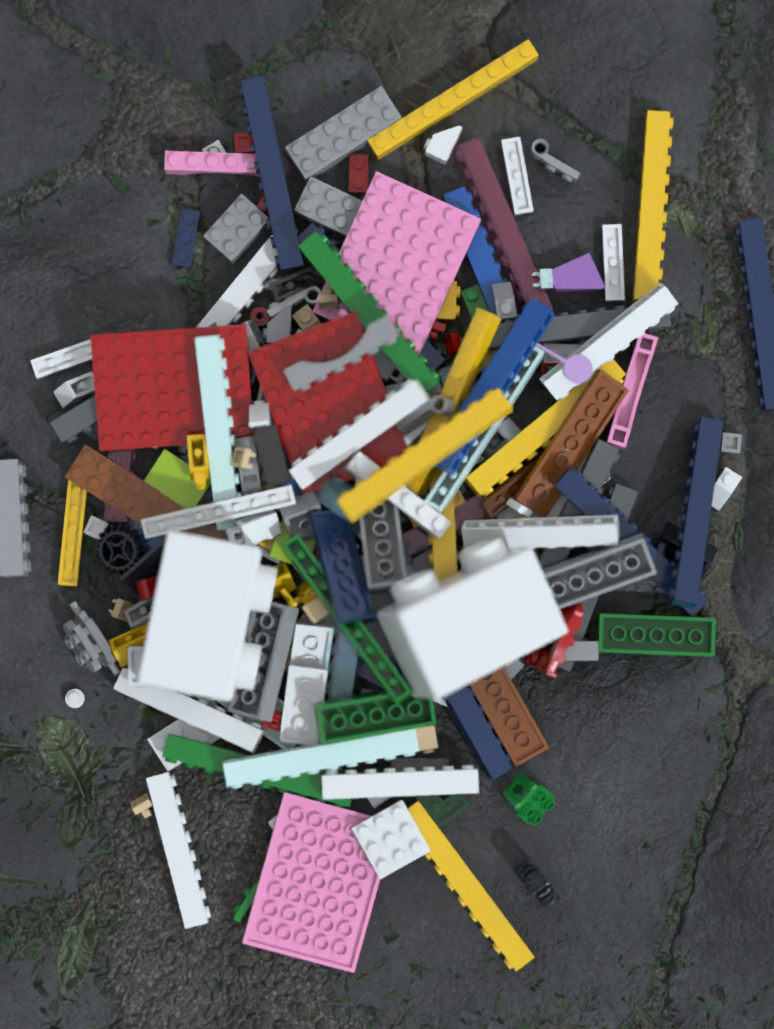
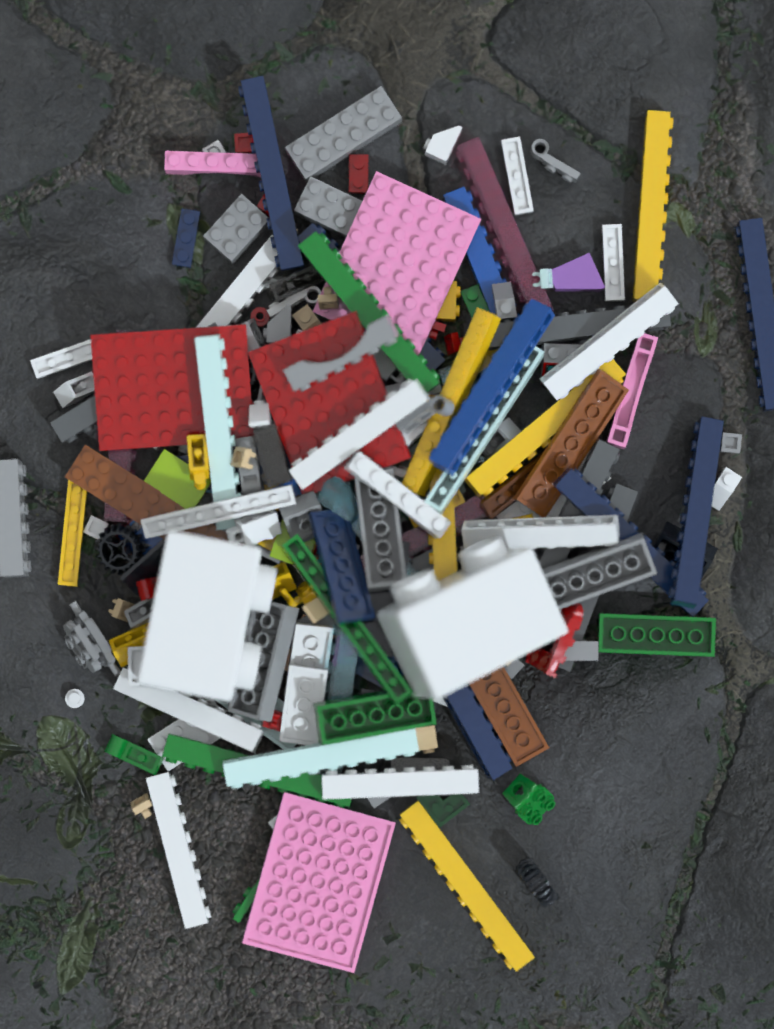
(134, 754): none -> green plate
(391, 839): white plate -> none
(424, 455): yellow brick -> none
(453, 99): yellow brick -> none
(519, 507): white tile -> none
(576, 368): lavender piece -> none

